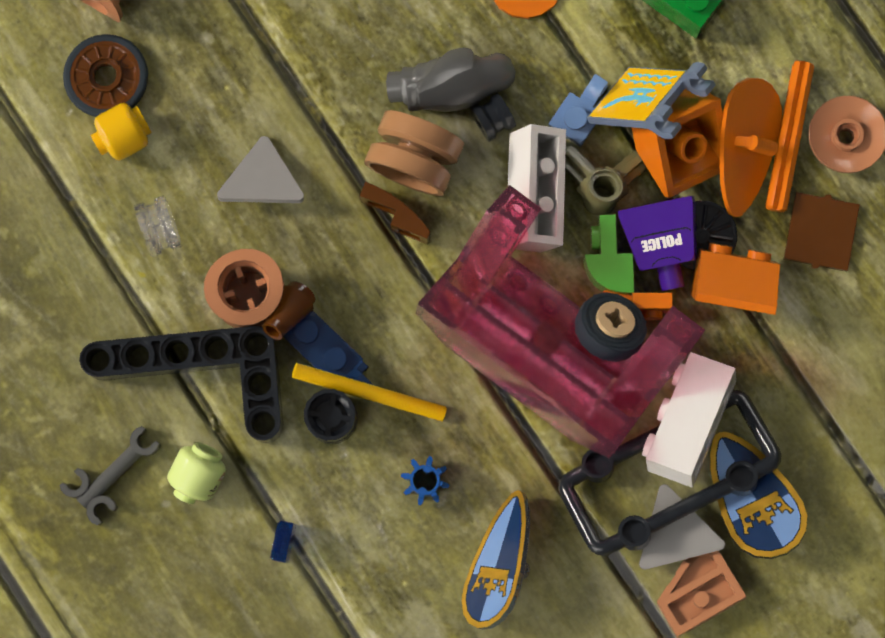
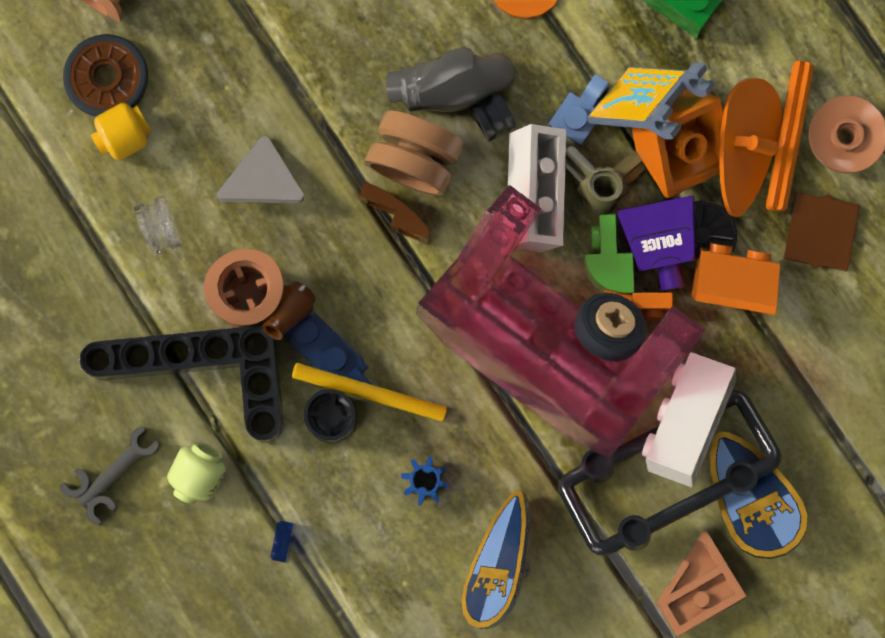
(680, 539): light grey piece -> none

